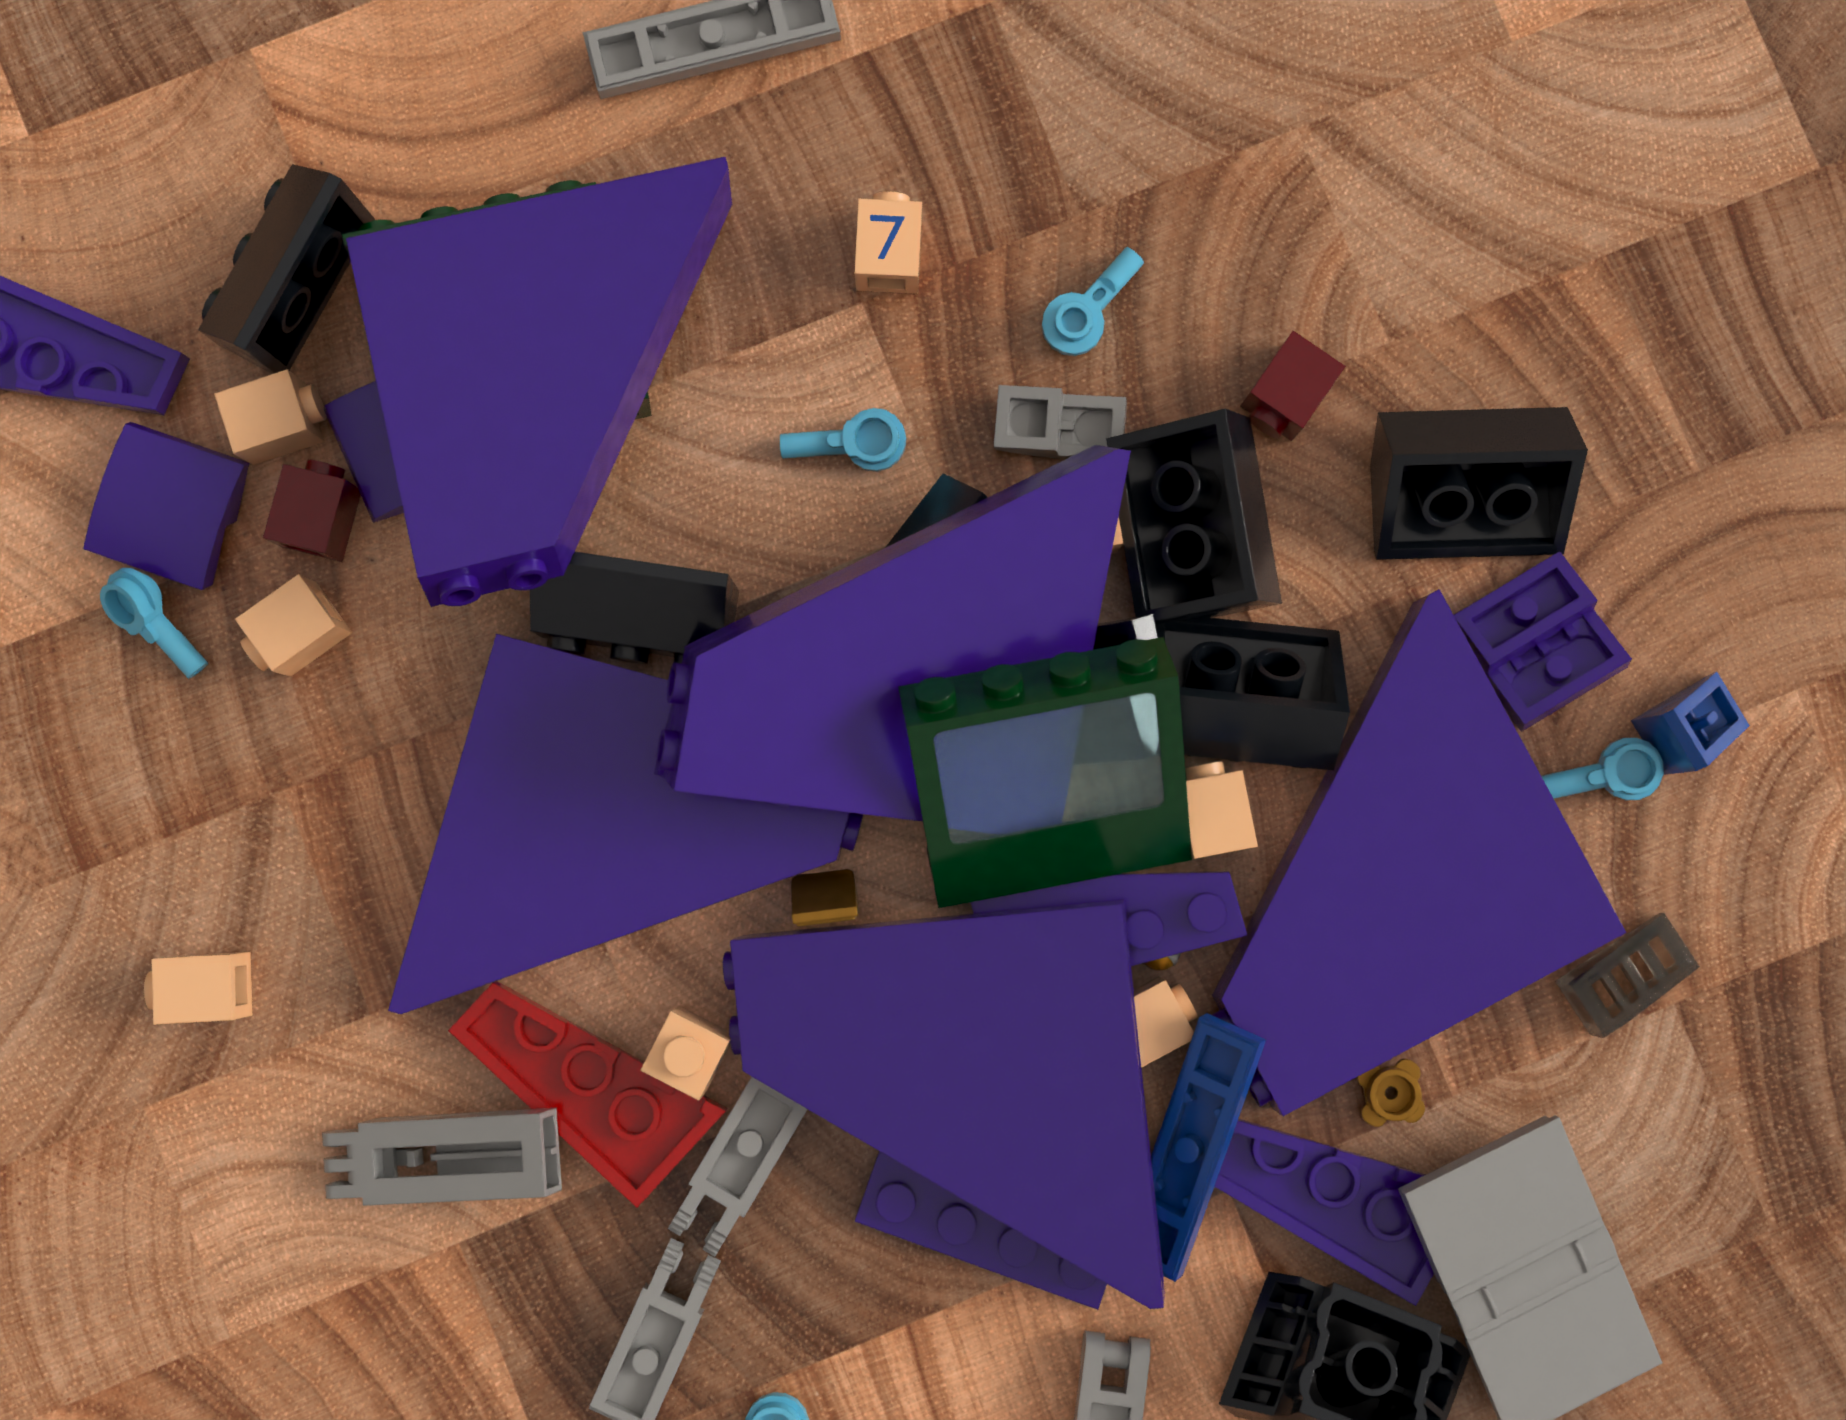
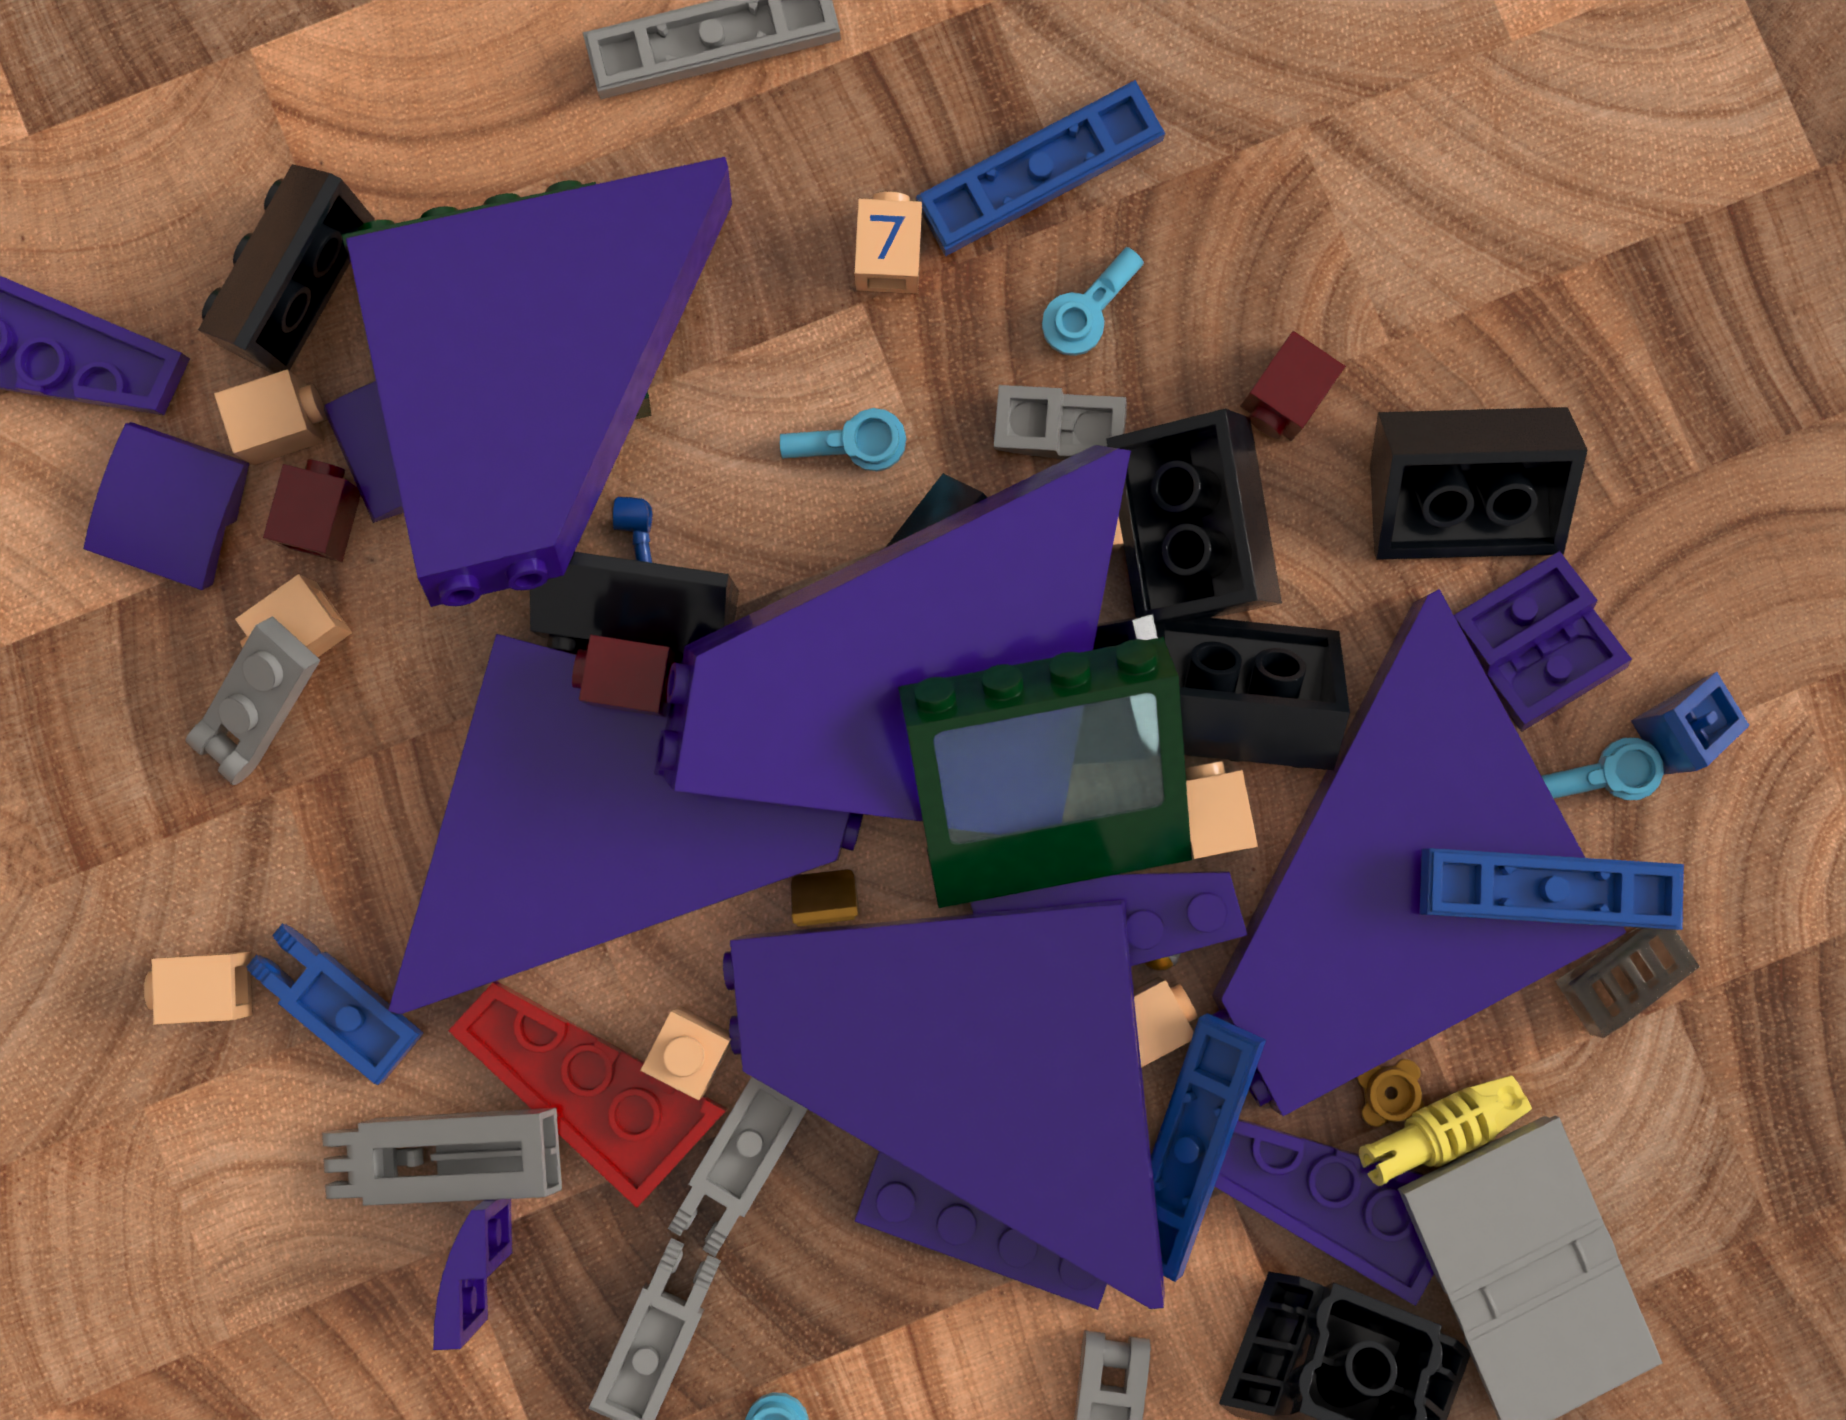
(136, 605): medium azure plate -> none
(254, 700): none -> light grey plate
(338, 1007): none -> blue hinge
(475, 1254): none -> dark purple slope
(623, 675): none -> dark red brick
(636, 517): none -> blue hand
(1040, 168): none -> blue plate
(1447, 1129): none -> light yellow hinge
(1551, 889): none -> blue plate

